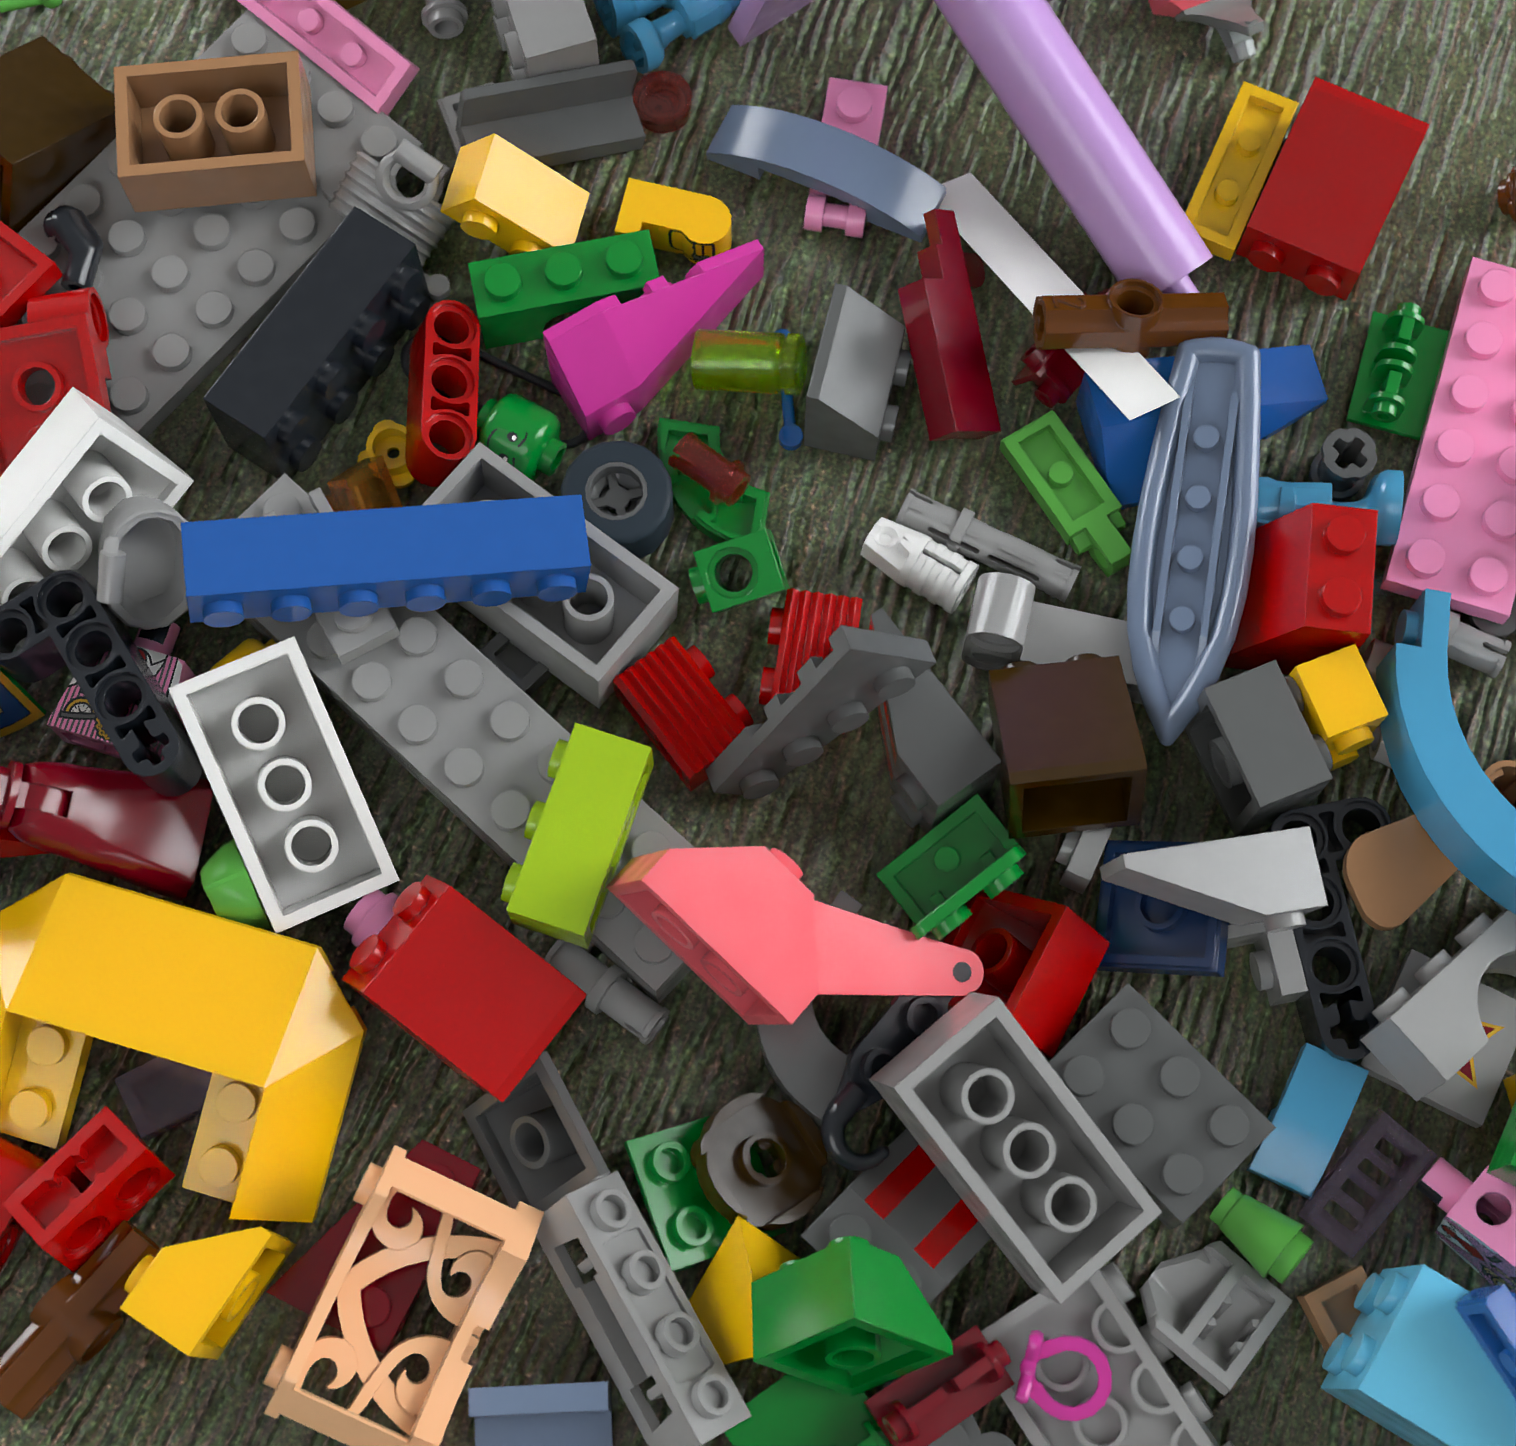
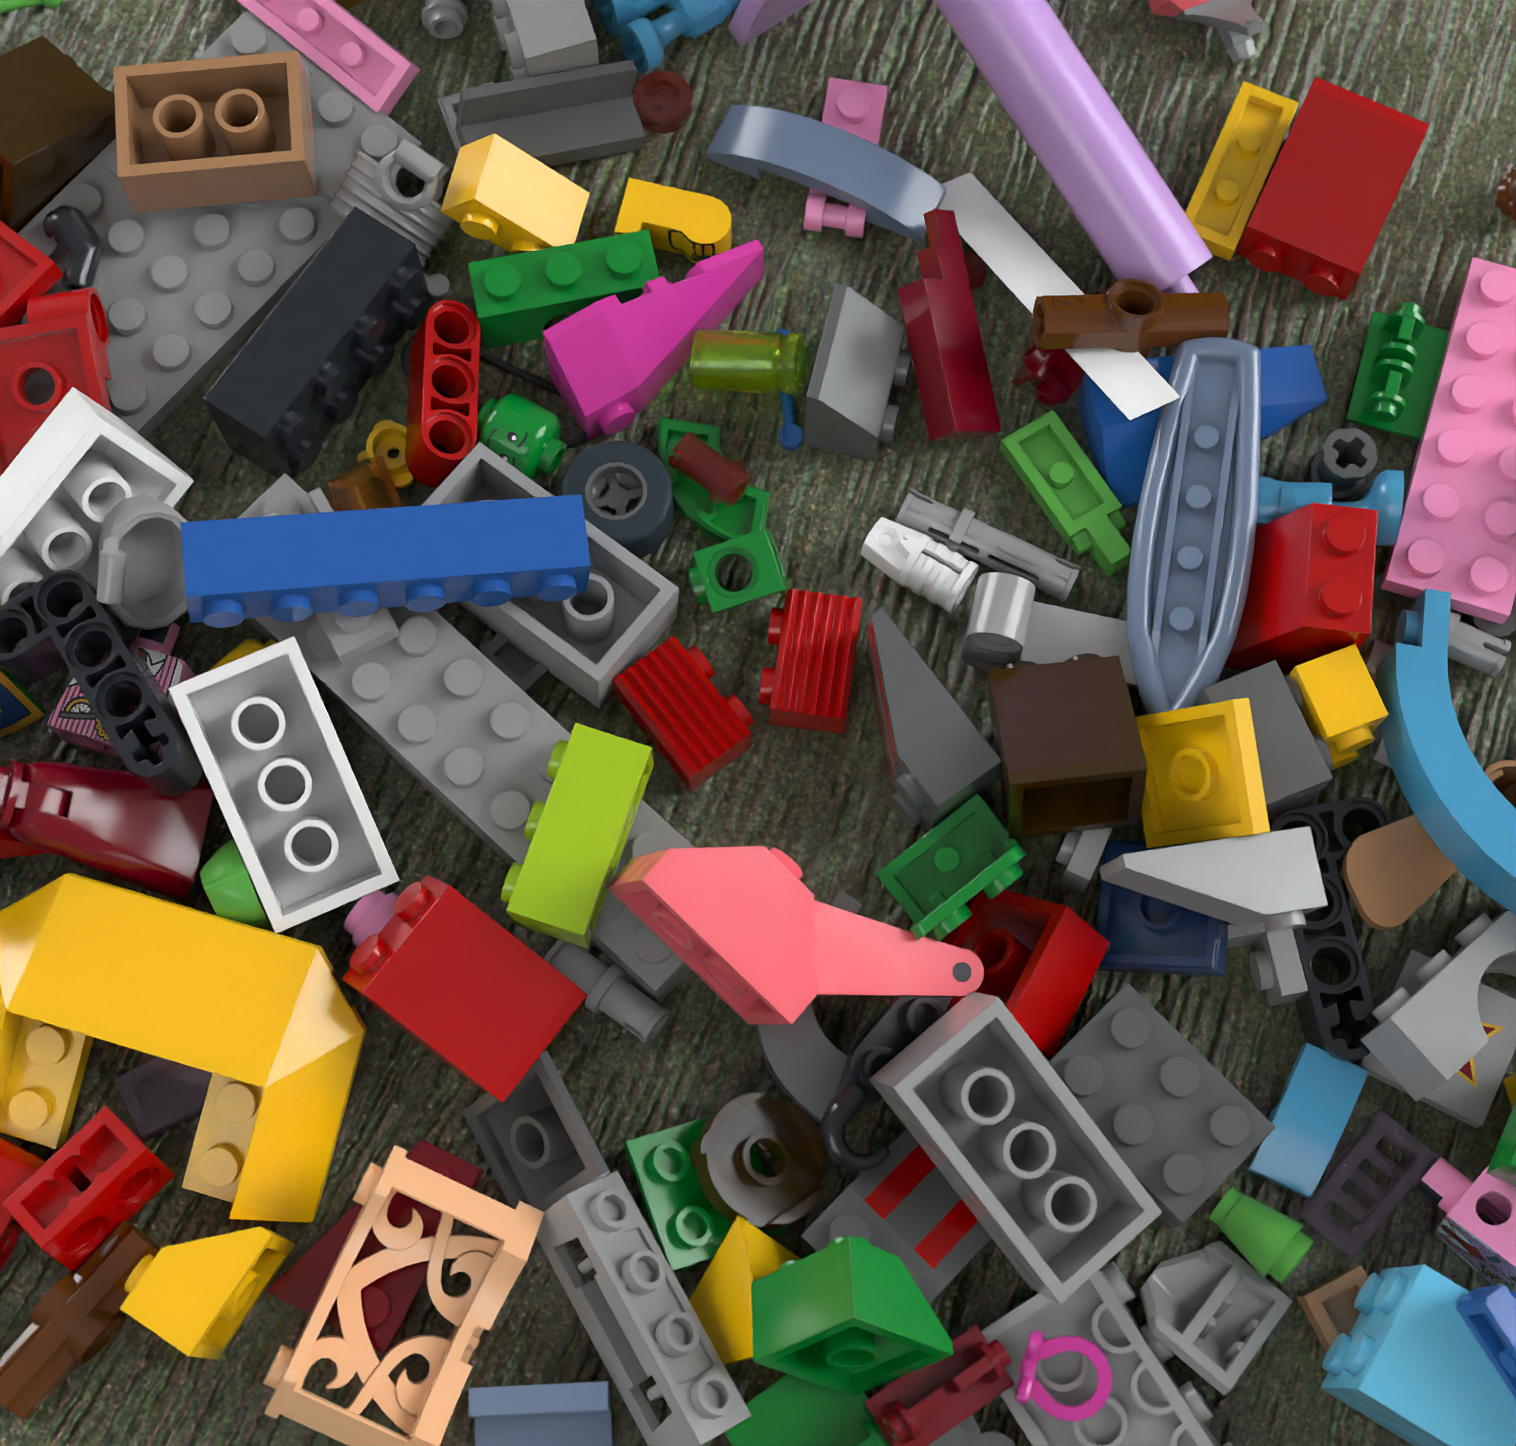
(830, 701): dark grey wing -> none
(1201, 774): none -> yellow plate

